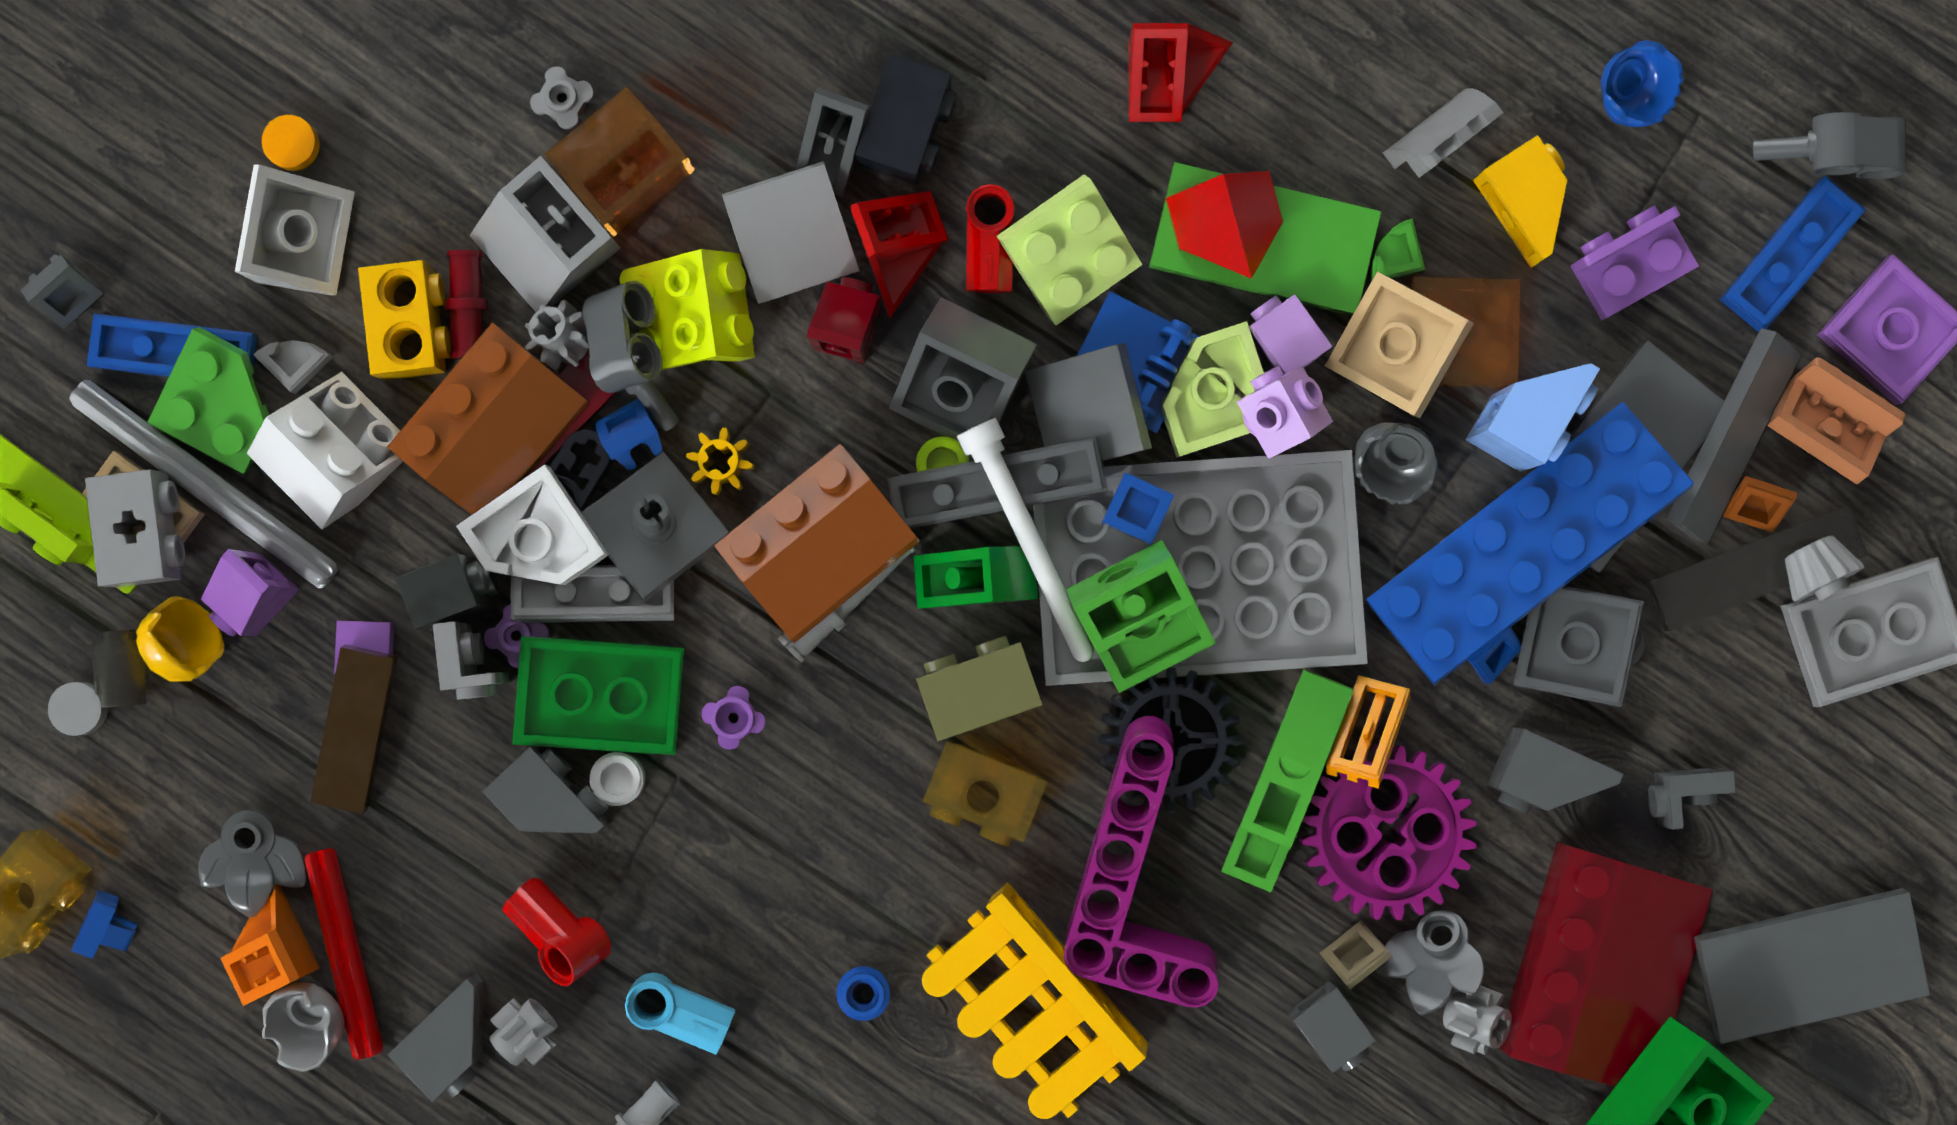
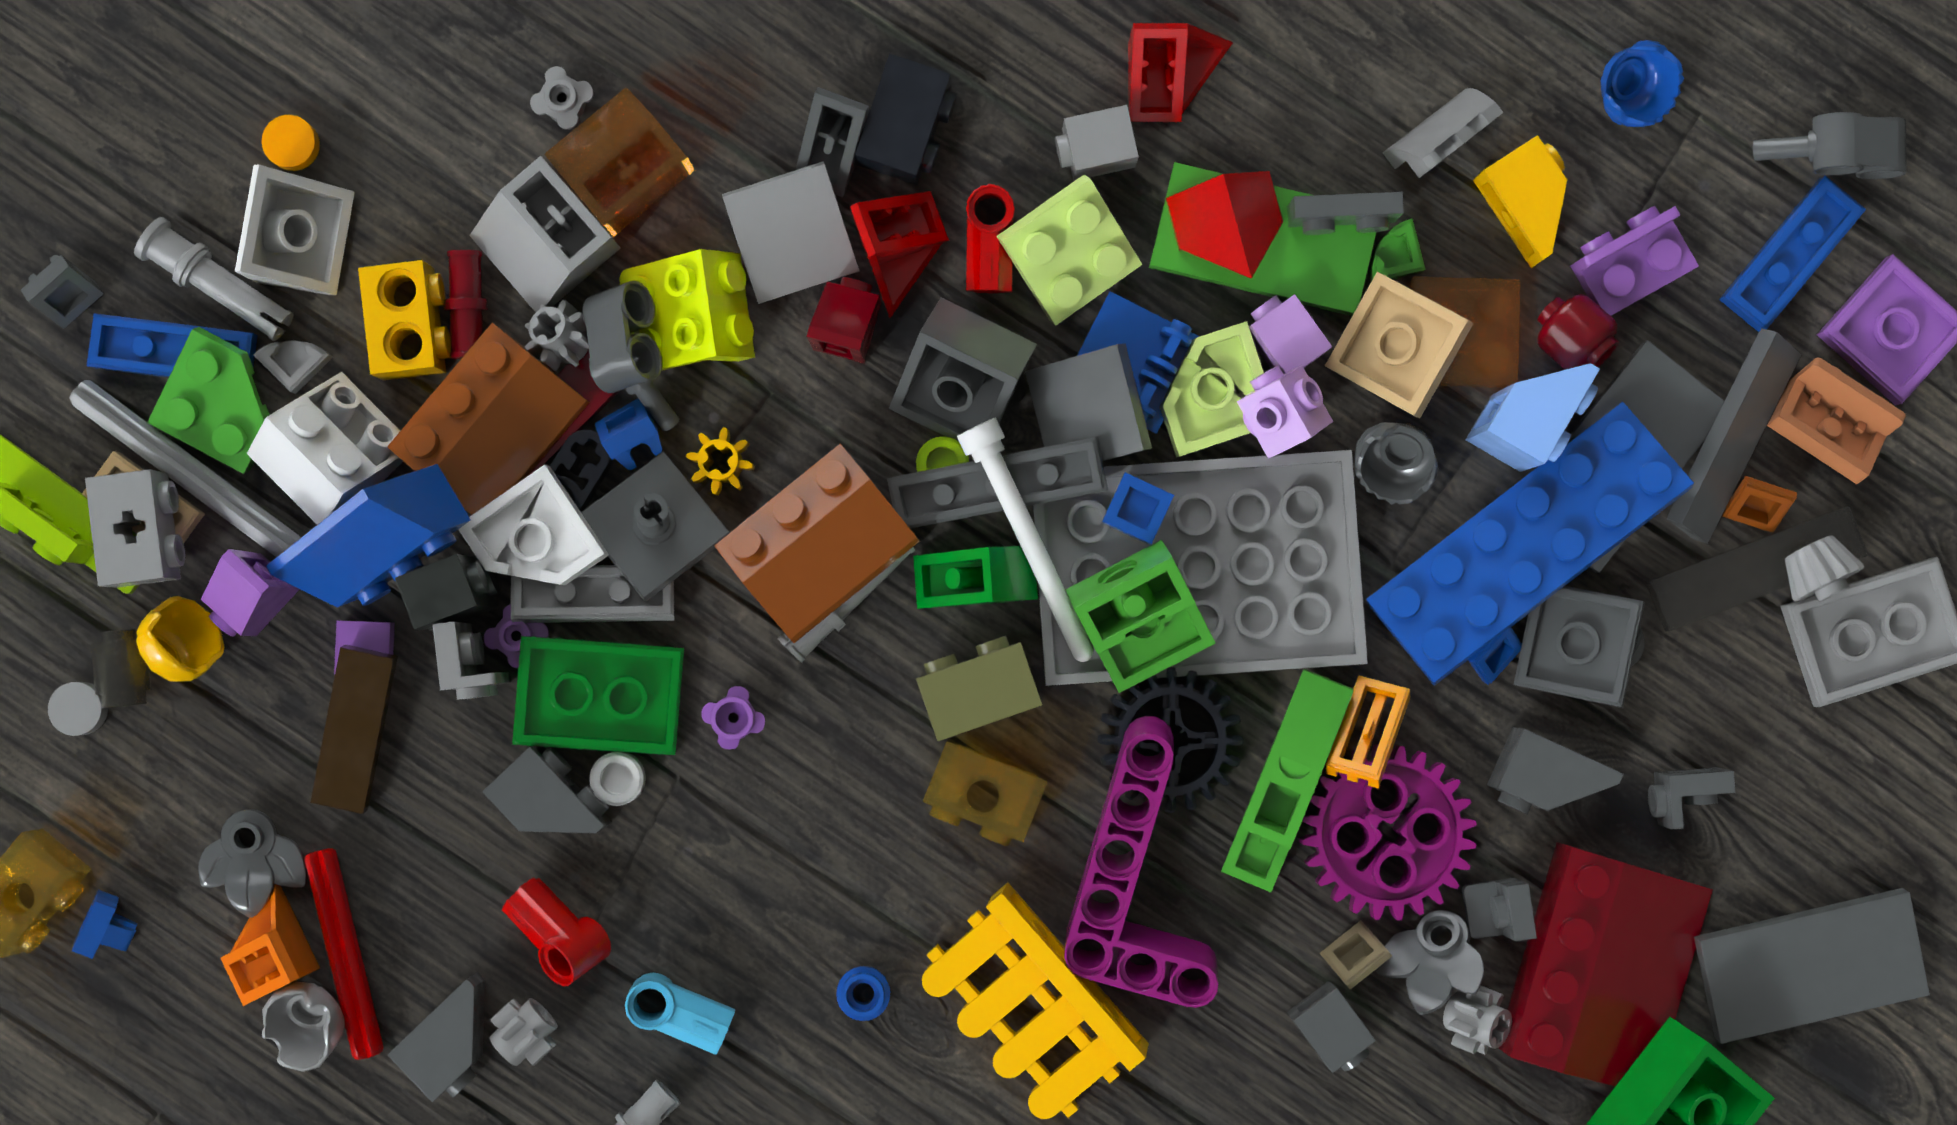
(193, 266): none -> light grey pin
(374, 539): none -> blue slope
(1097, 143): none -> light grey brick
(1366, 210): none -> dark grey plate
(1499, 909): none -> dark grey bracket
(1577, 332): none -> dark red head

